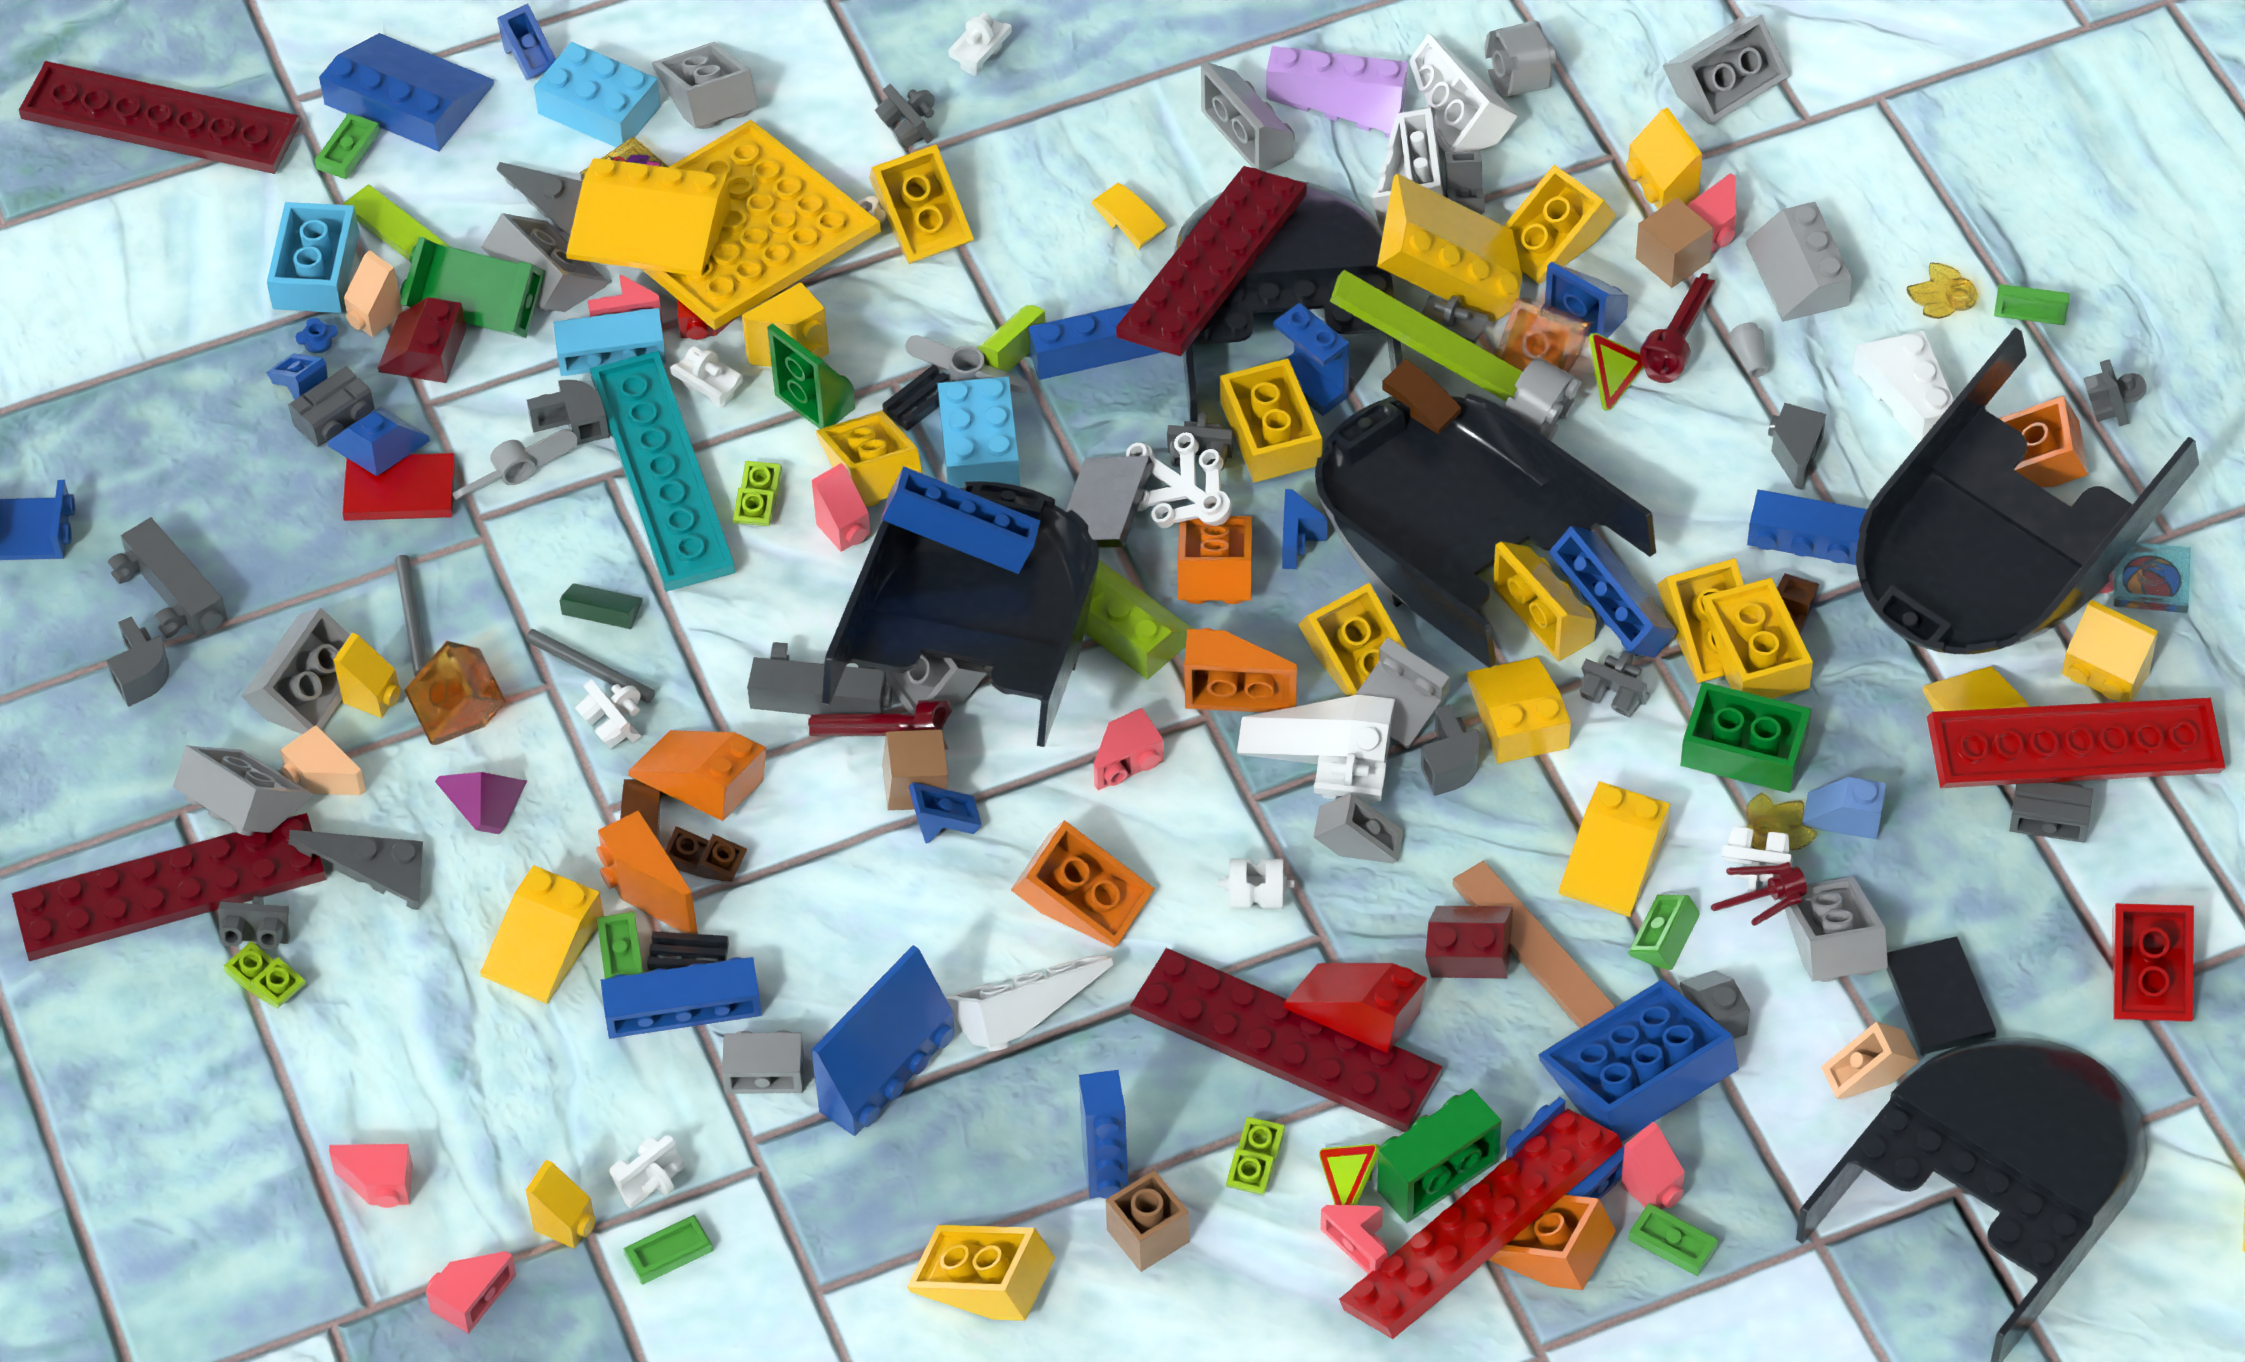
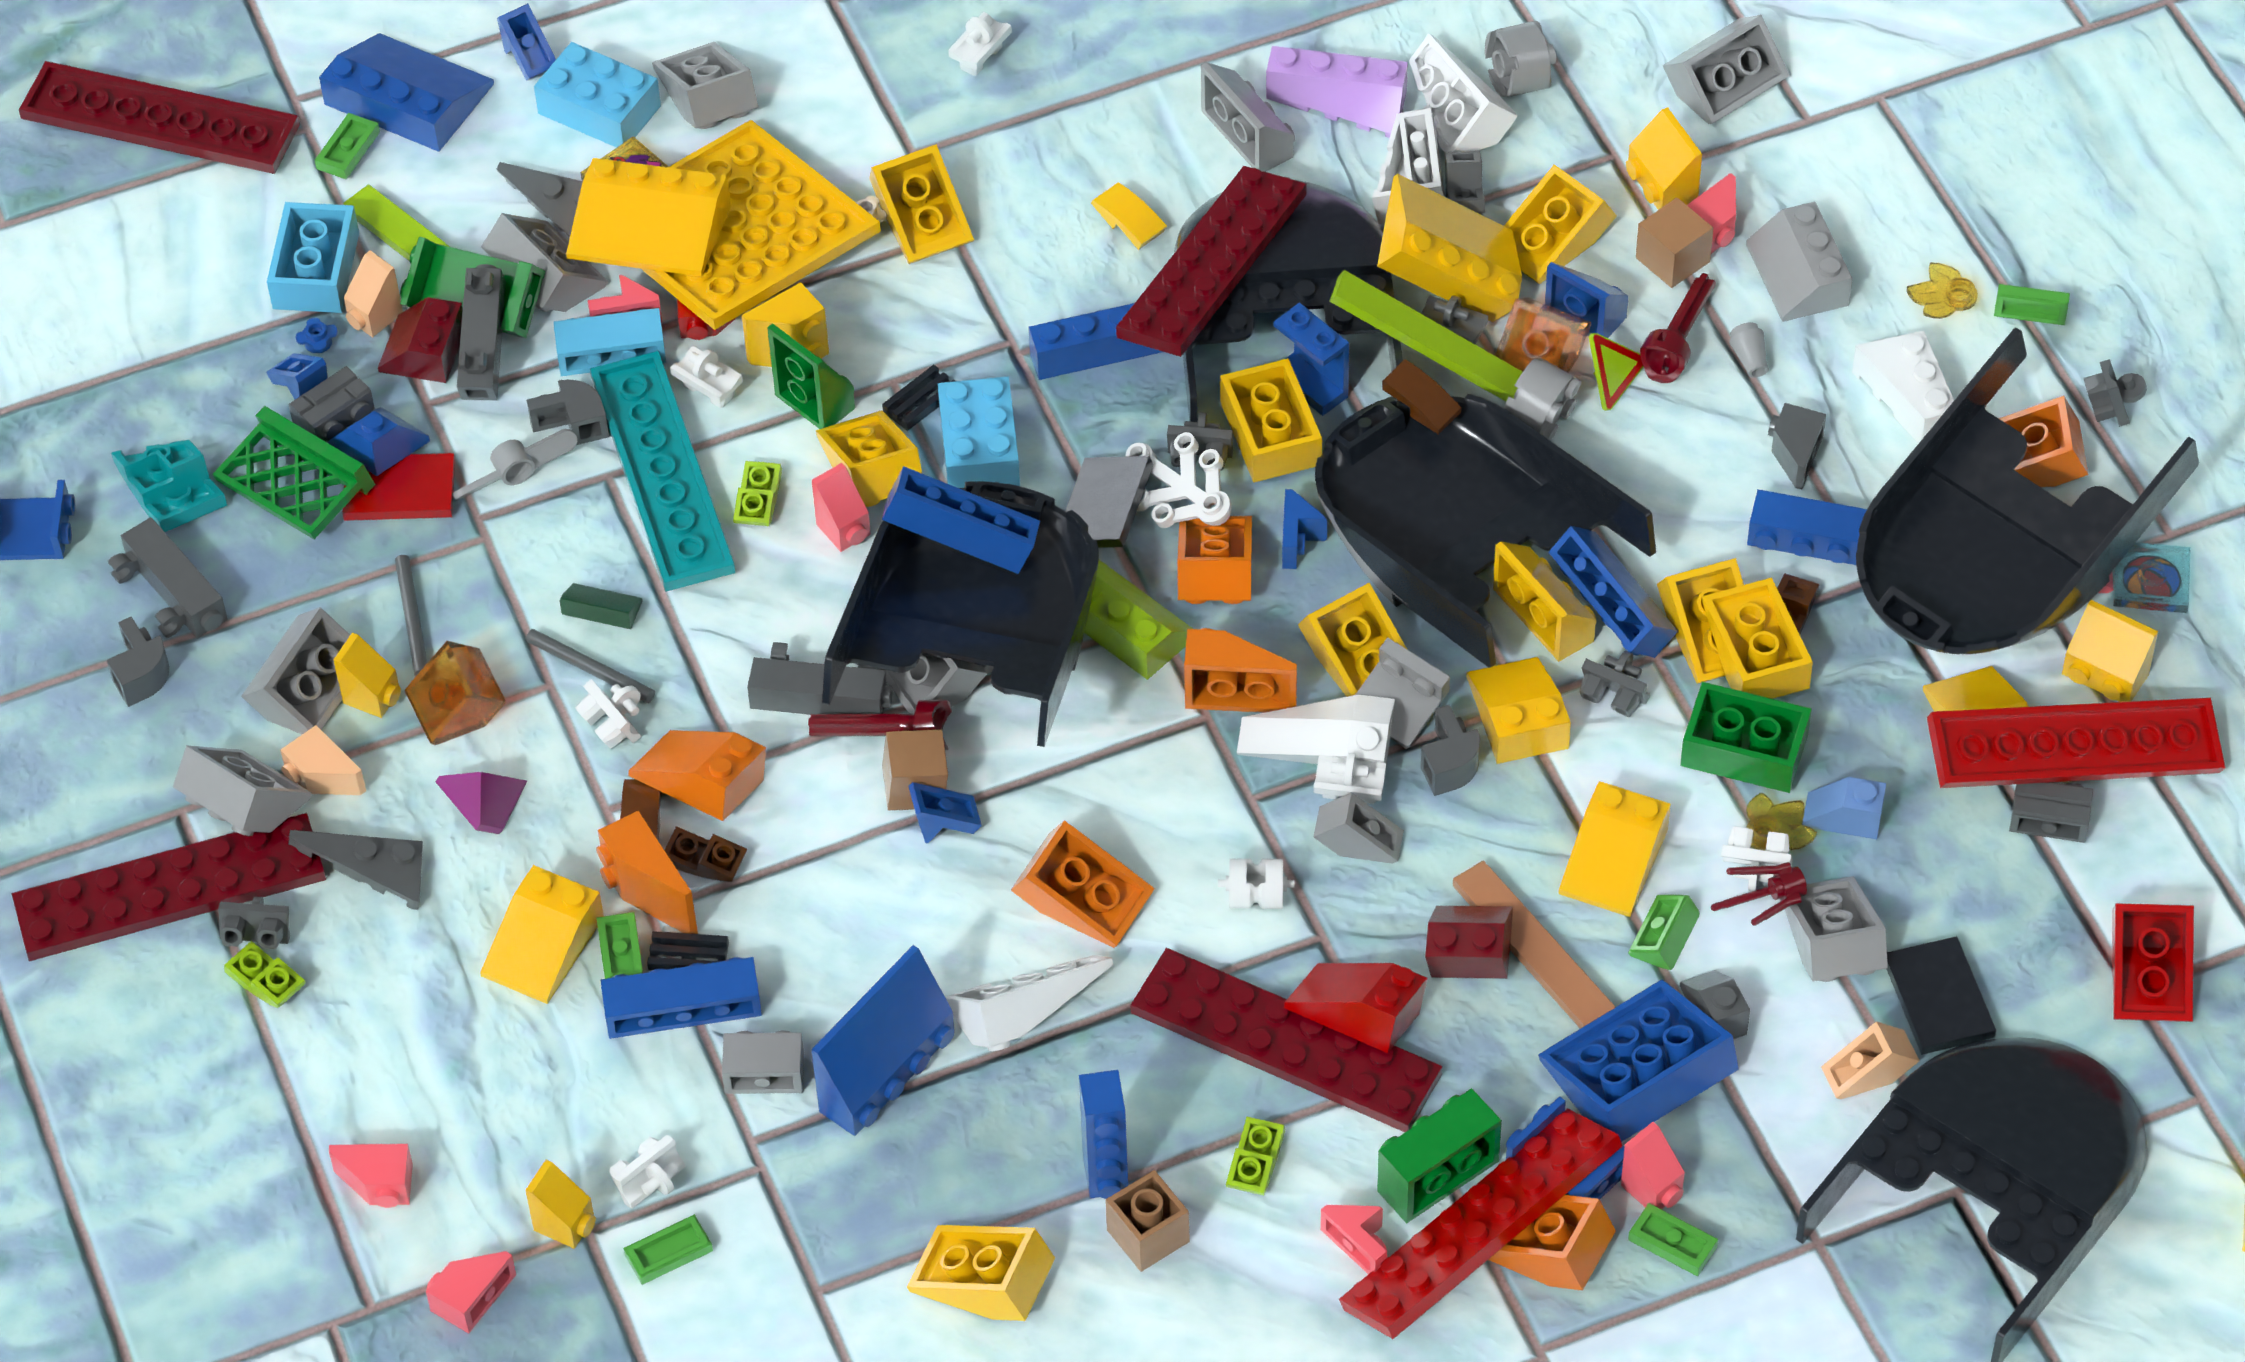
(170, 483): none -> teal slope
(305, 447): none -> green fence
(481, 333): none -> dark grey brick
(913, 126): dark grey hips -> none
(954, 359): light grey piece -> none
(1011, 340): lime brick -> none
(1127, 748): coral slope -> none
(1348, 1170): piece -> none

